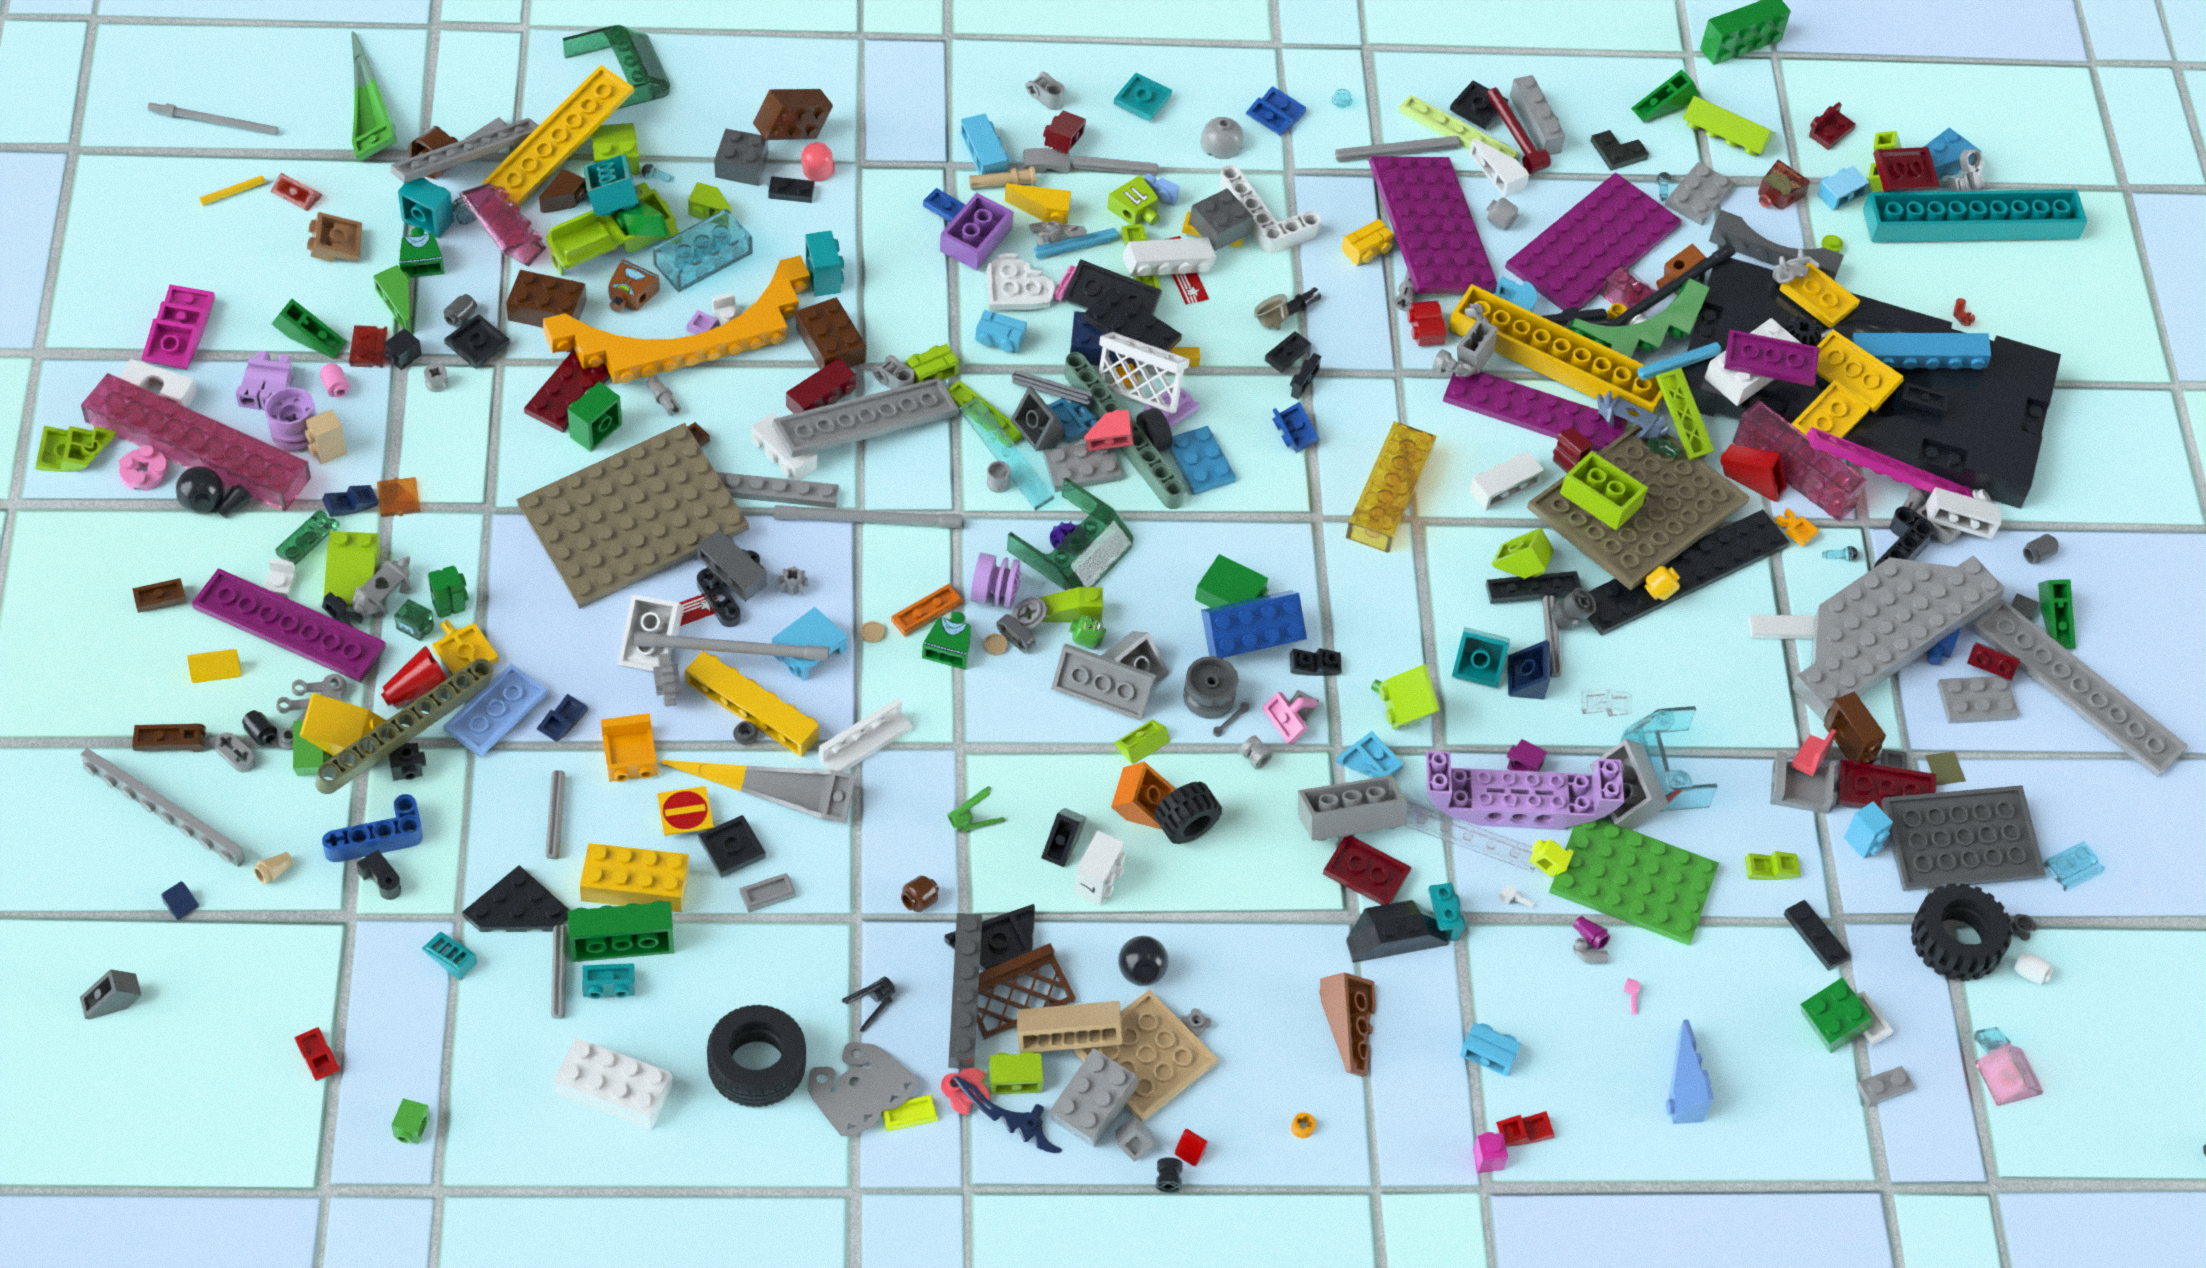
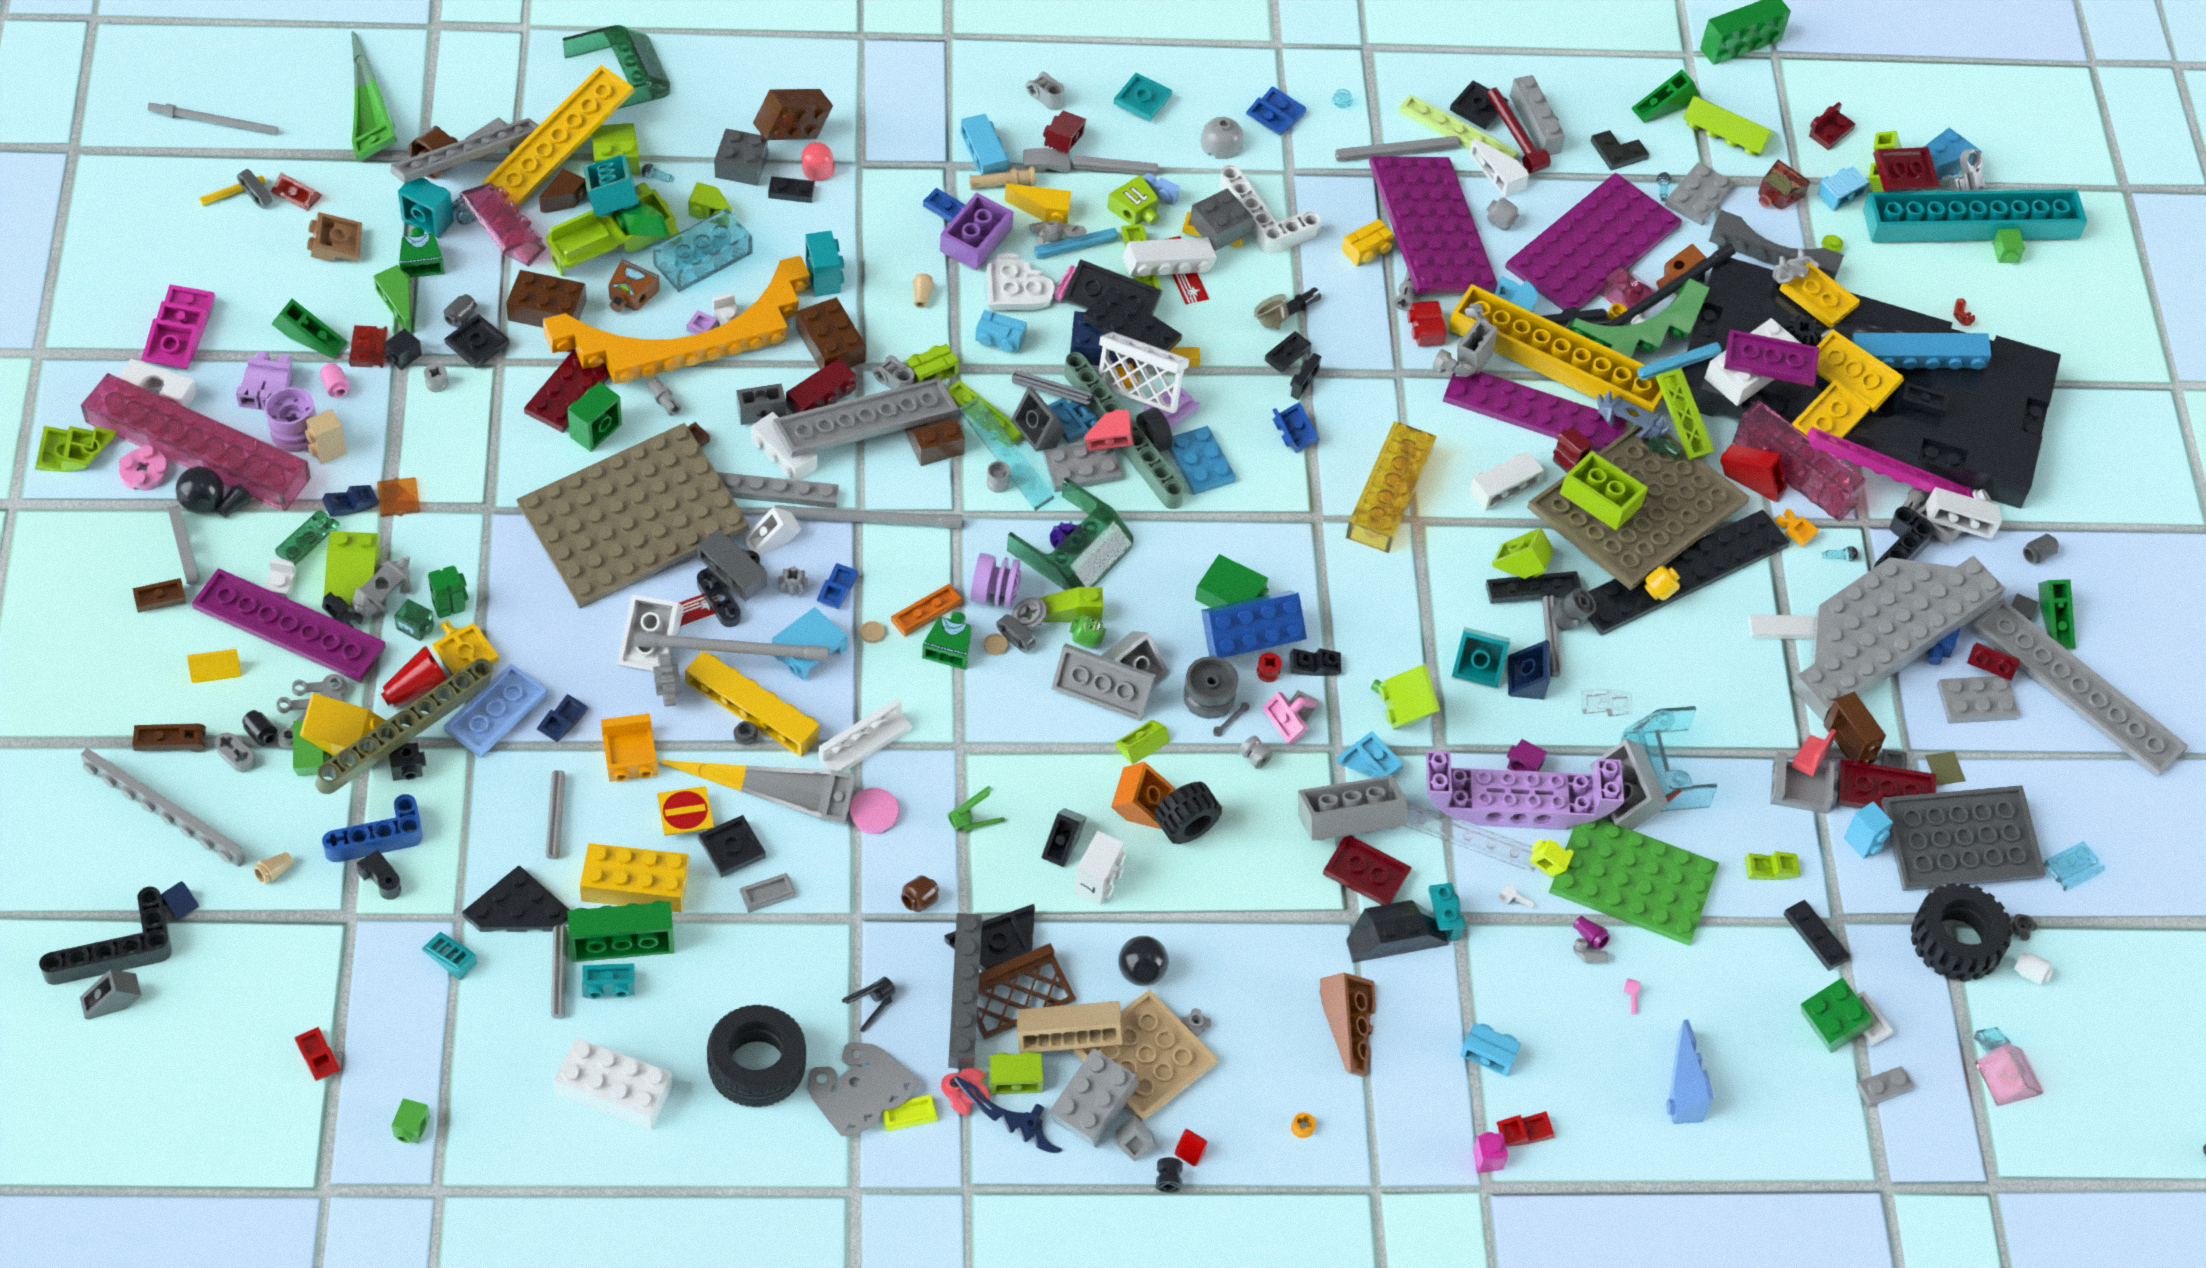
(115, 948): none -> black beam
(183, 544): none -> light grey beam
(254, 188): none -> dark grey beam
(759, 402): none -> dark grey brick
(772, 531): none -> white slope
(837, 586): none -> blue slope
(874, 810): none -> bright pink tile
(922, 289): none -> tan cone
(936, 440): none -> reddish brown slope
(1269, 673): none -> red wheel
(2008, 245): none -> bright green brick

